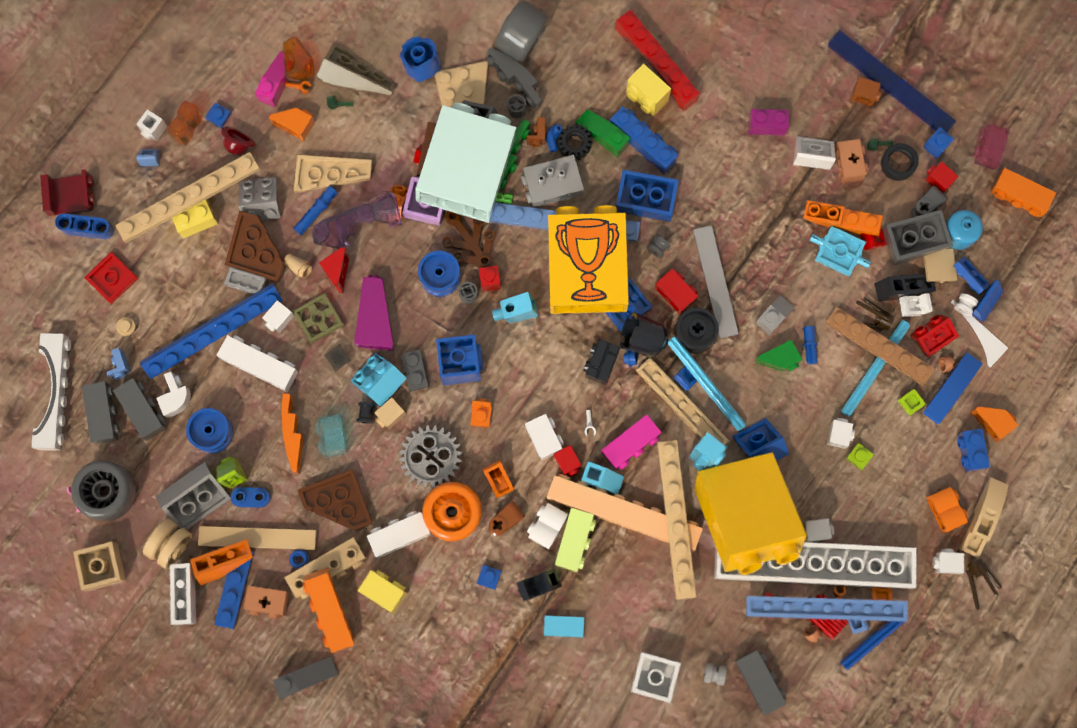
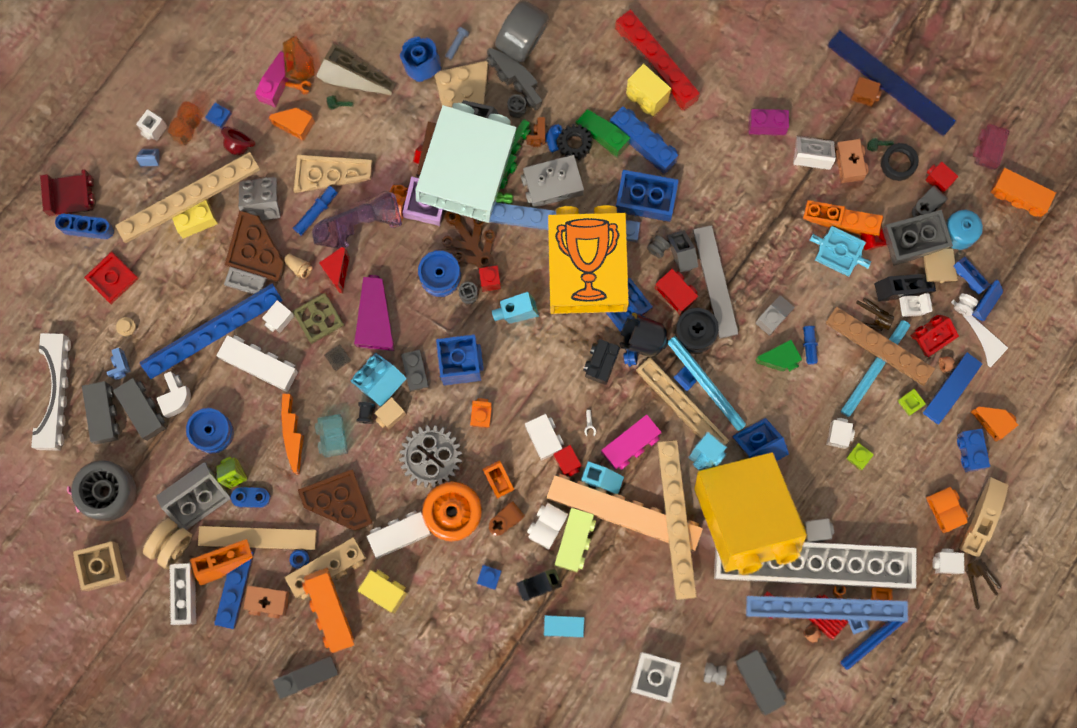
(456, 43): none -> sand blue piece
(683, 251): none -> dark grey slope
(938, 143): blue brick -> none

